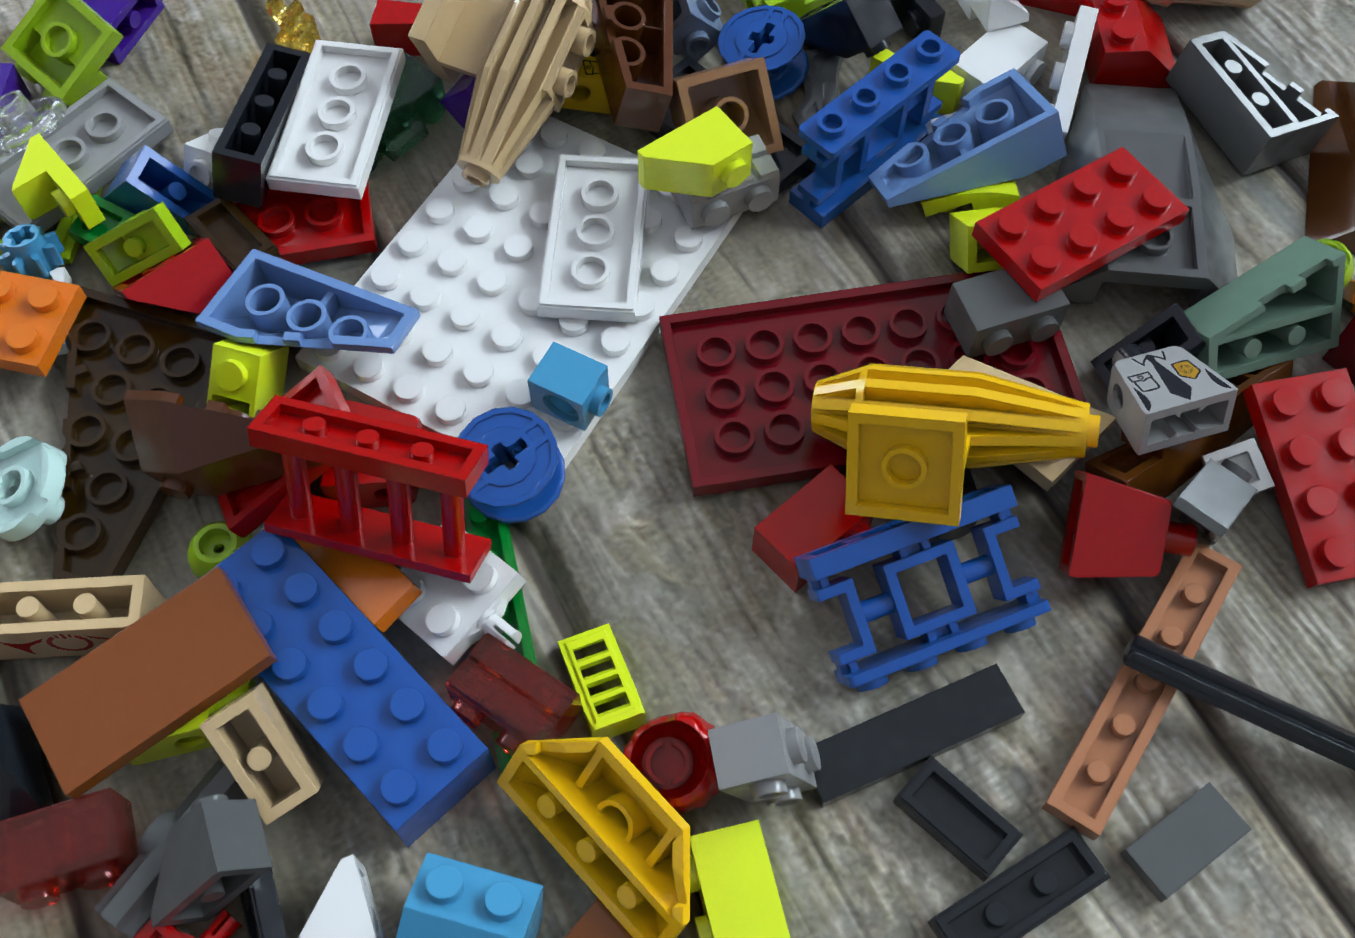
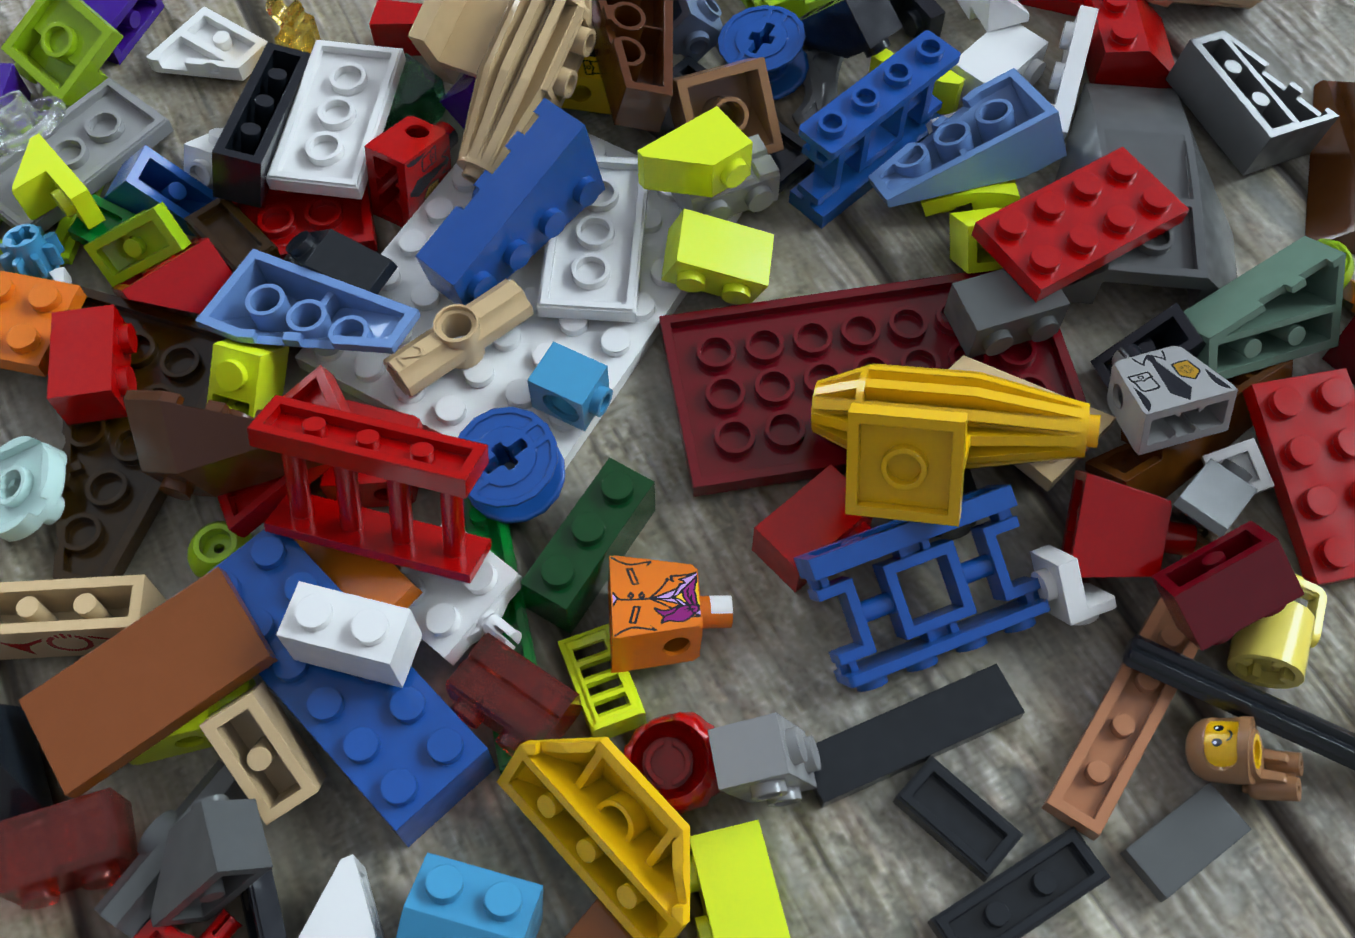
(90, 364): none -> red brick
(208, 48): none -> white wing
(341, 259): none -> black slope
(350, 634): none -> white brick
(407, 166): none -> red torso
(437, 352): none -> tan piece
(516, 208): none -> blue wedge
(577, 556): none -> dark green brick
(659, 613): none -> orange torso
(717, 257): none -> neon yellow brick
(1063, 587): none -> white bracket
(1228, 585): none -> dark red brick
(1234, 754): none -> medium nougat piece
(1278, 646): none -> light yellow piece

